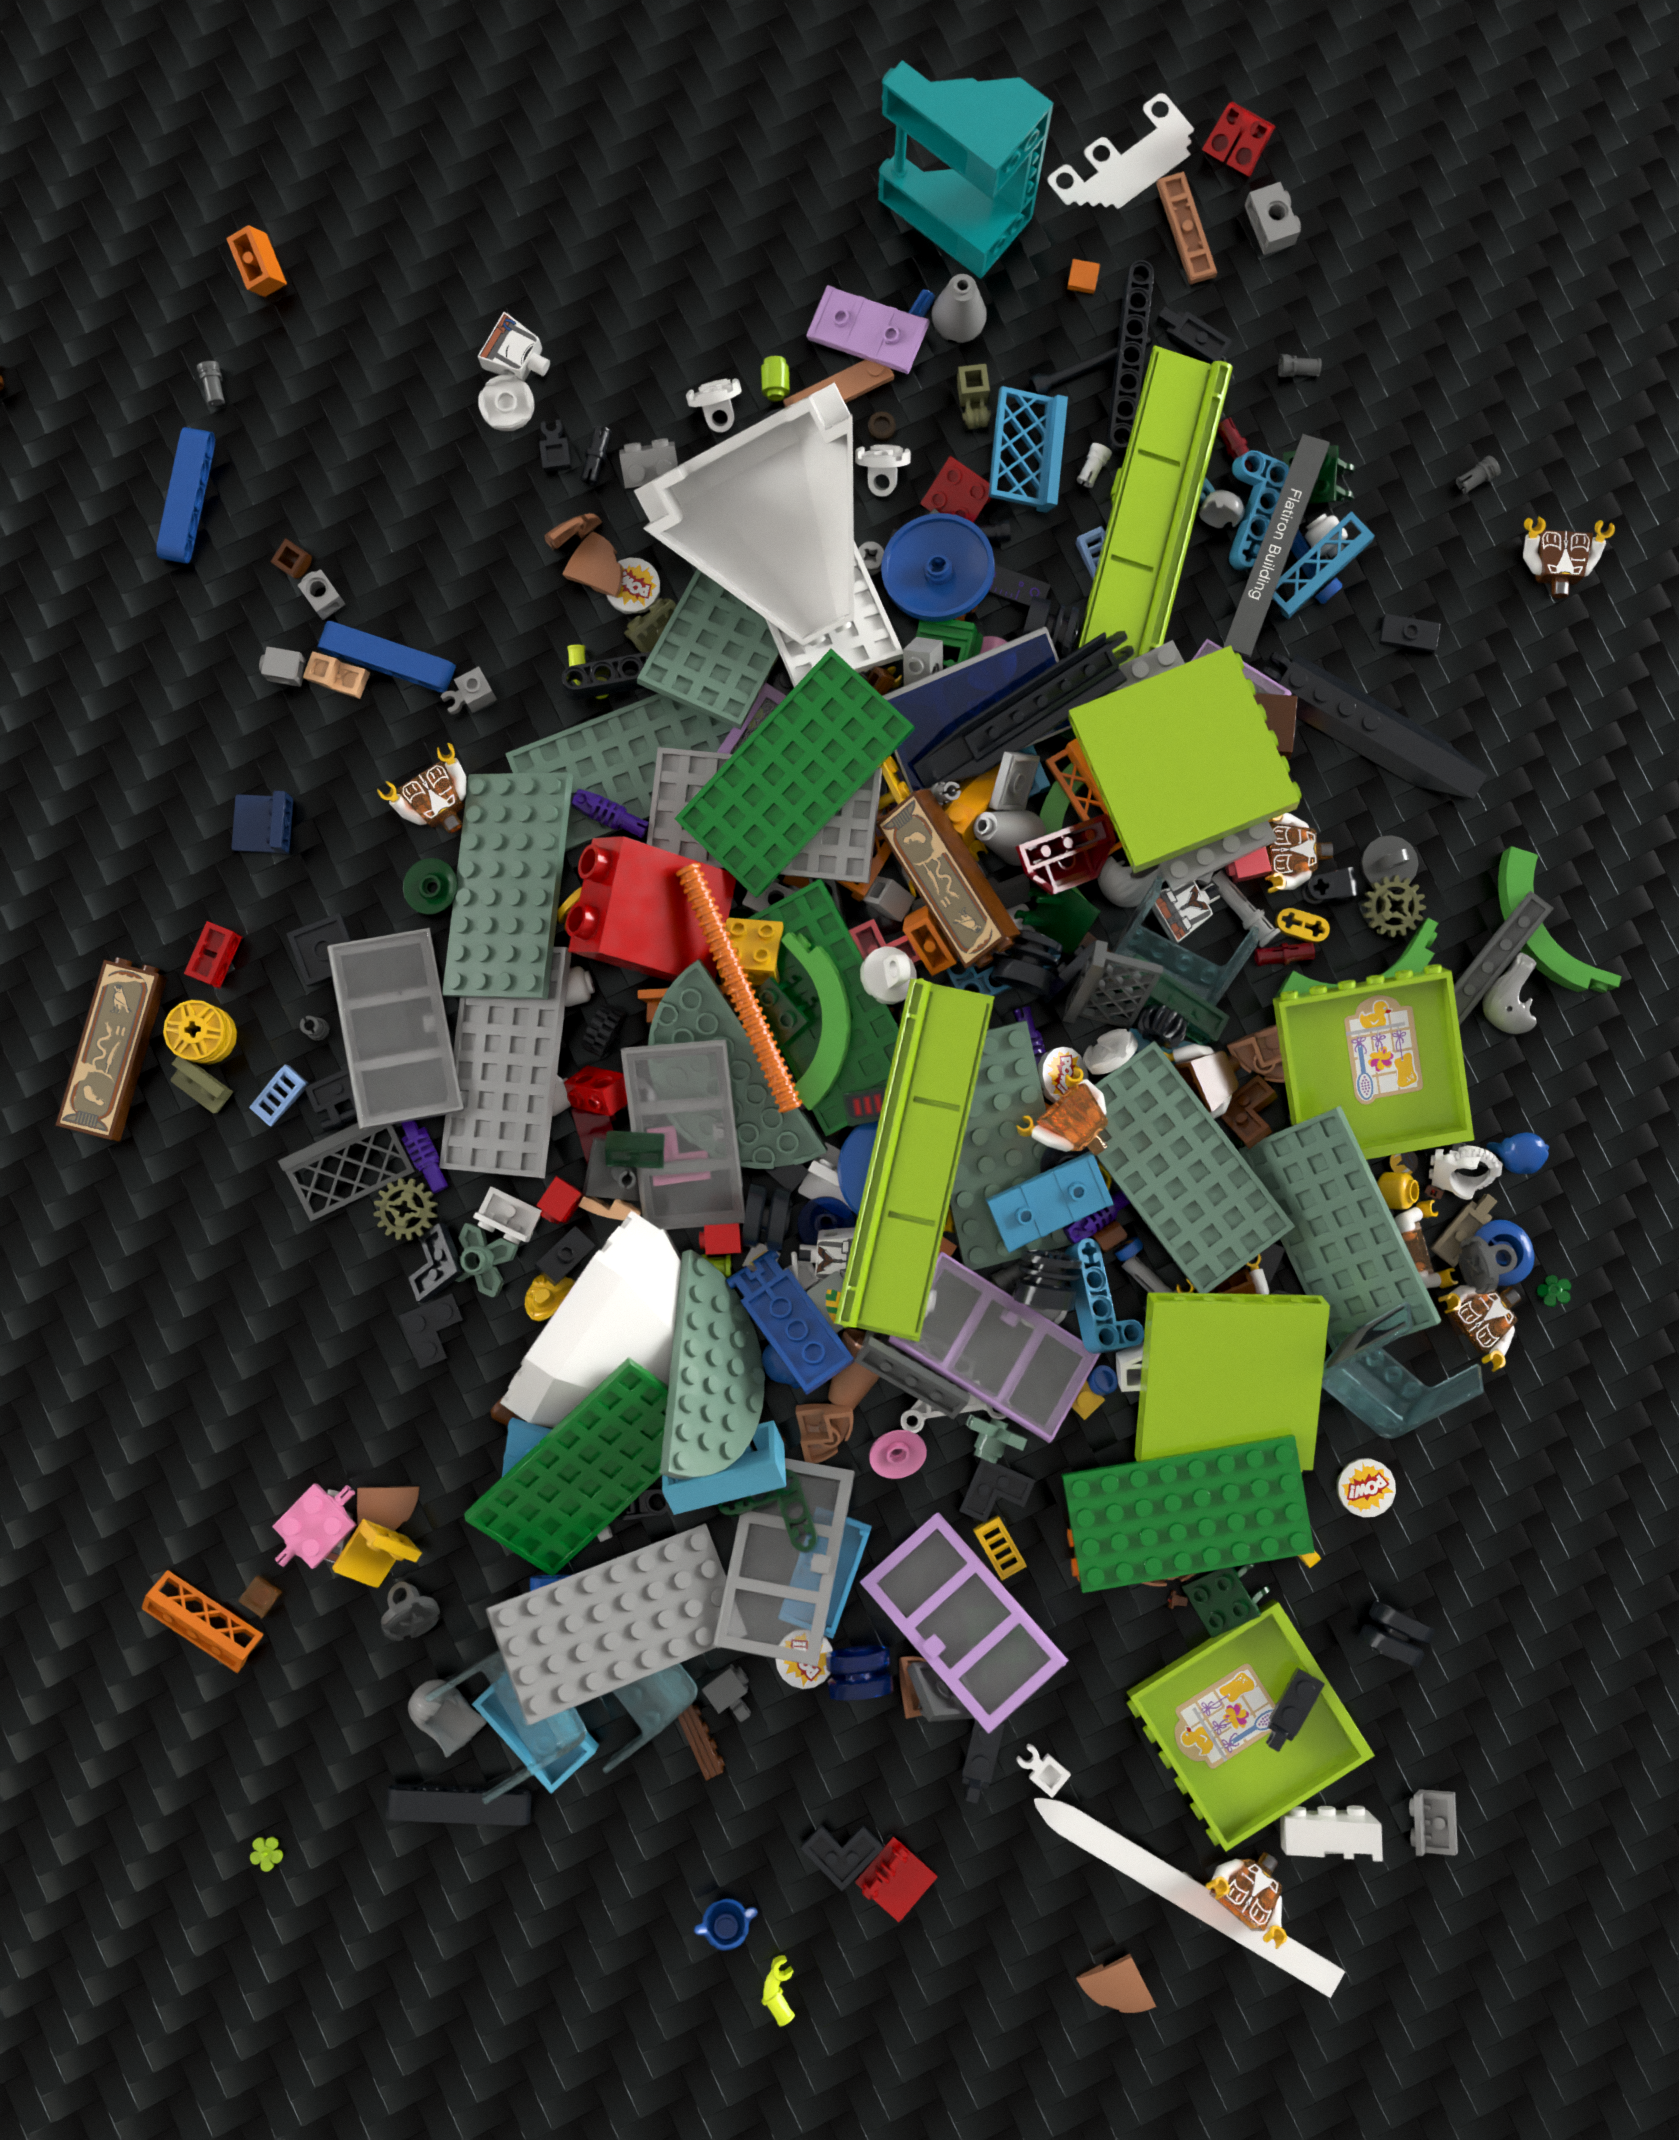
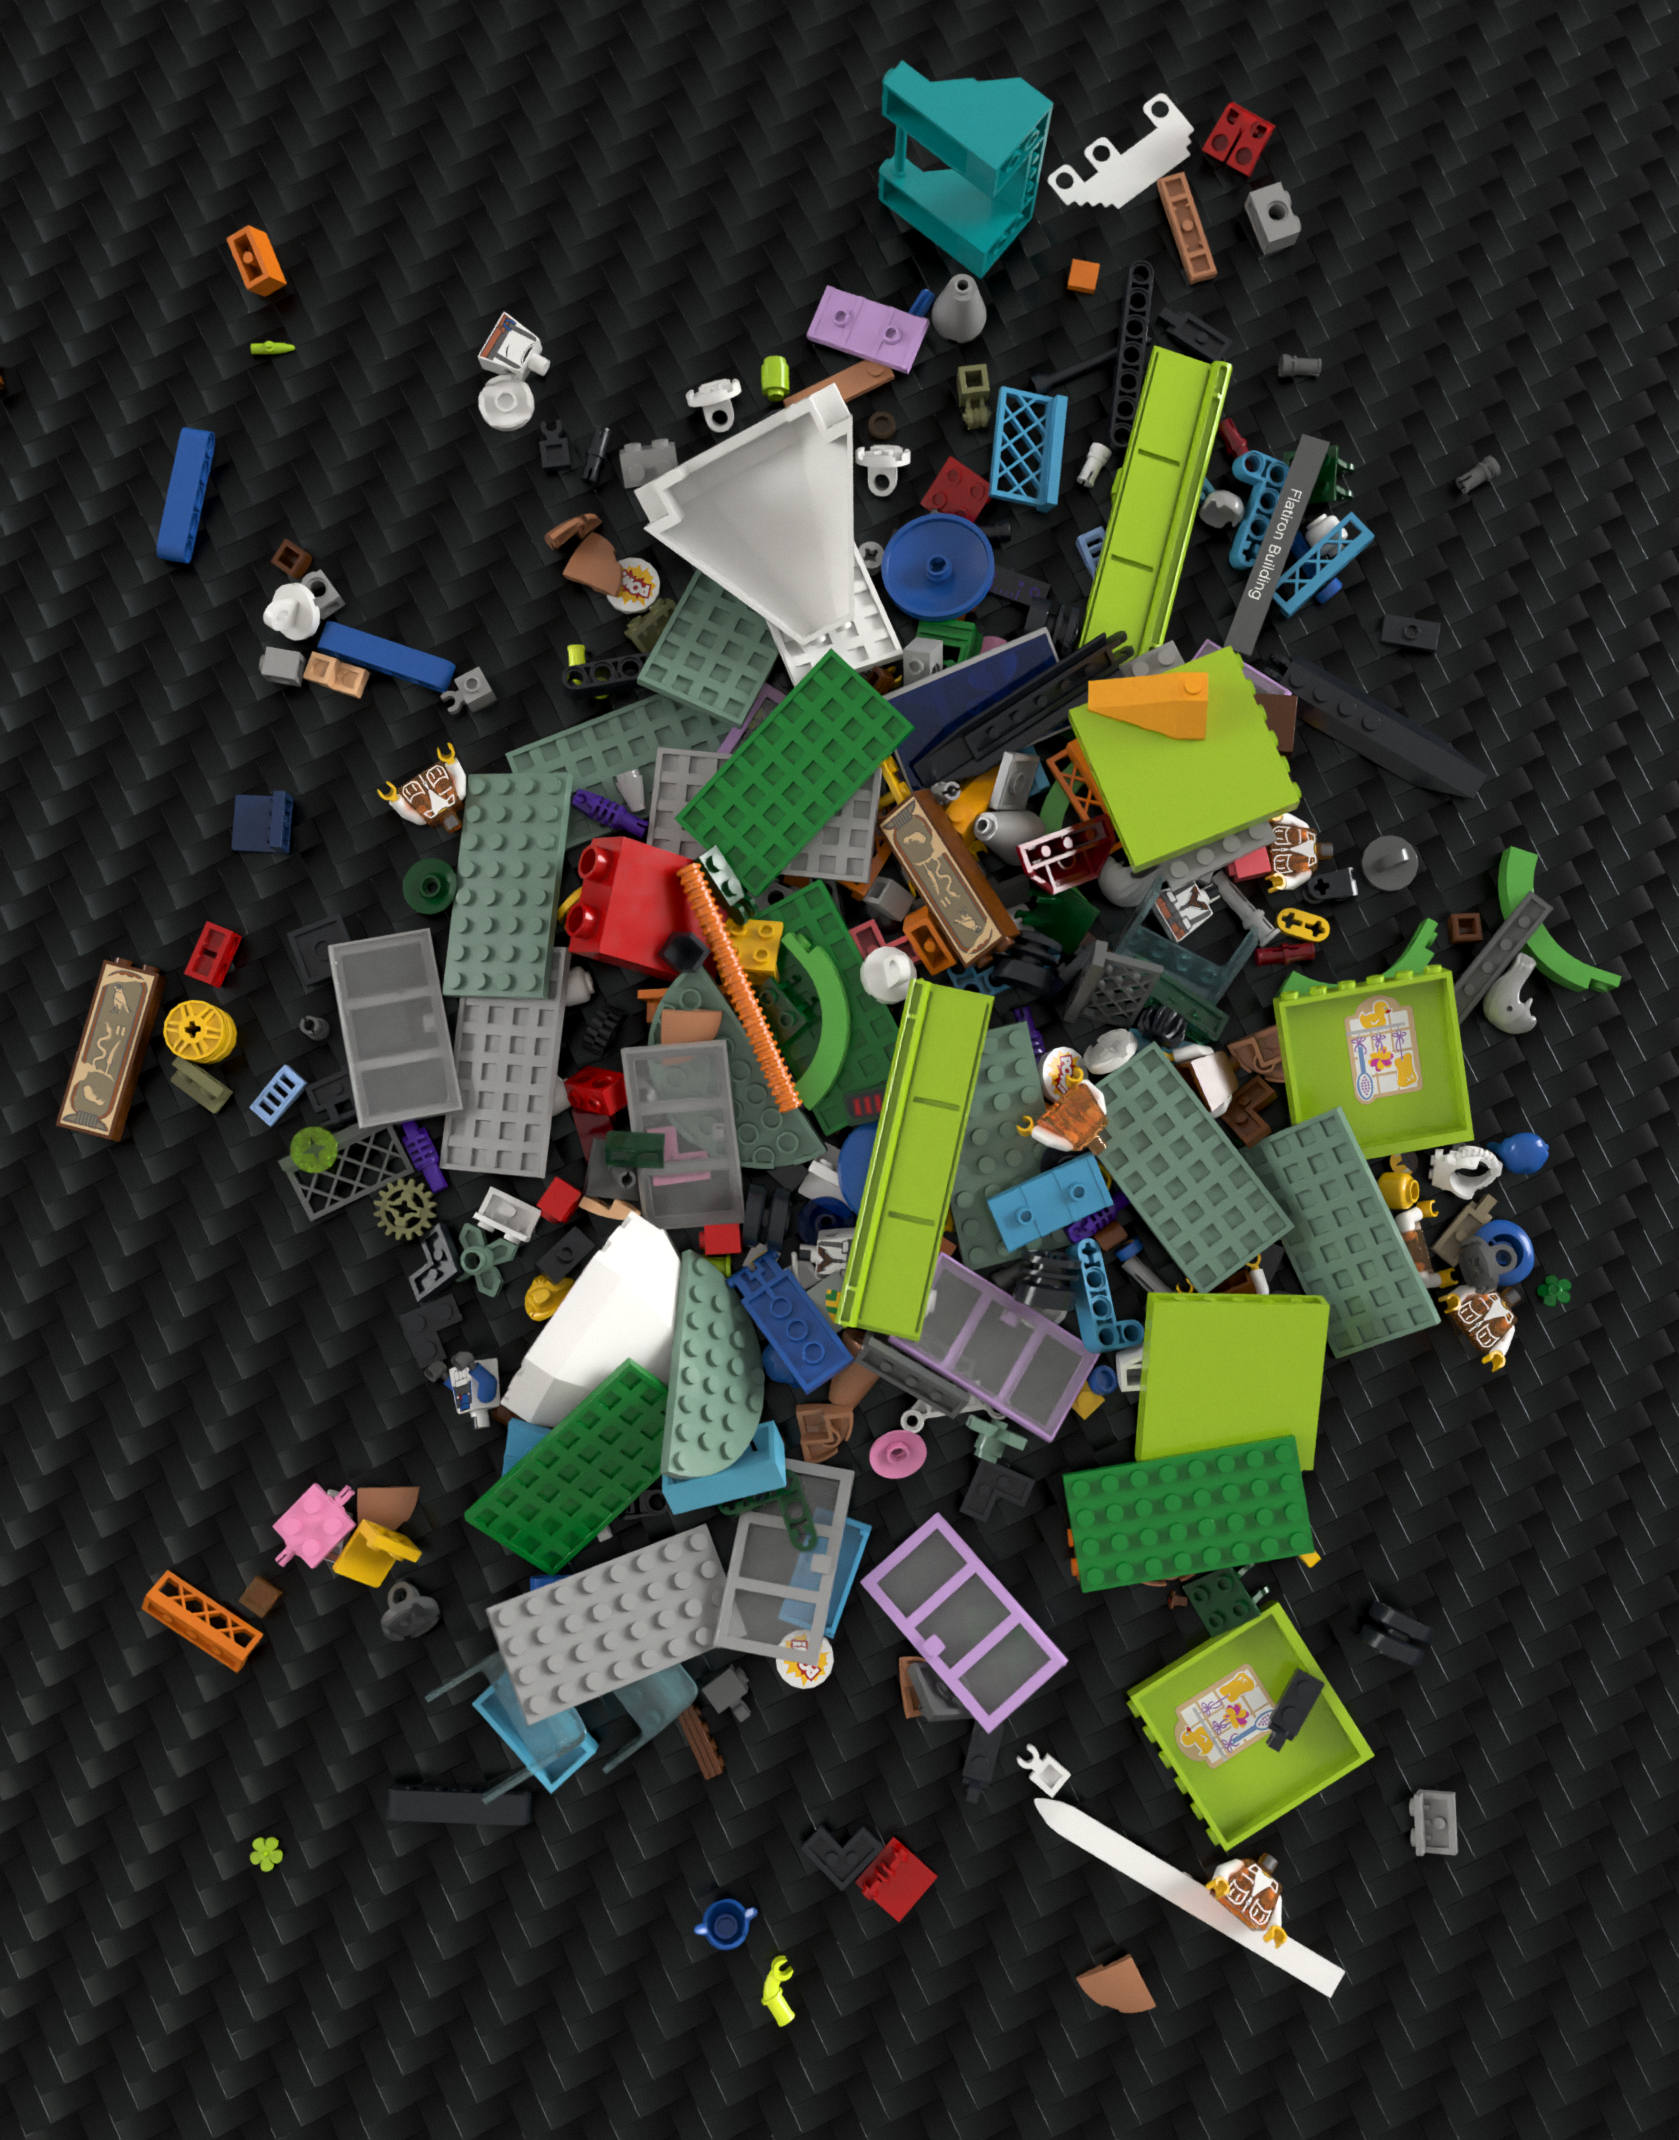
(210, 376): dark grey pin -> none
(271, 348): none -> lime helmet
(293, 612): none -> white tile
(309, 1162): none -> clear neon green gear
(446, 1717): light grey piece -> none
(472, 1383): none -> torso
(632, 789): none -> light grey cone
(684, 952): none -> black panel
(689, 1026): none -> nougat brick
(726, 886): none -> dark green hinge
(859, 1672): clear blue wheel -> none
(984, 1528): yellow slope -> none
(1158, 702): none -> light orange wedge
(1331, 1832): white wedge -> none
(1366, 1487): tile -> none
(1381, 1388): clear light blue windscreen -> none
(1402, 914): olive gear -> none
(1433, 1191): reddish brown piece -> none
(1464, 928): none -> reddish brown brick
(1561, 555): torso -> none

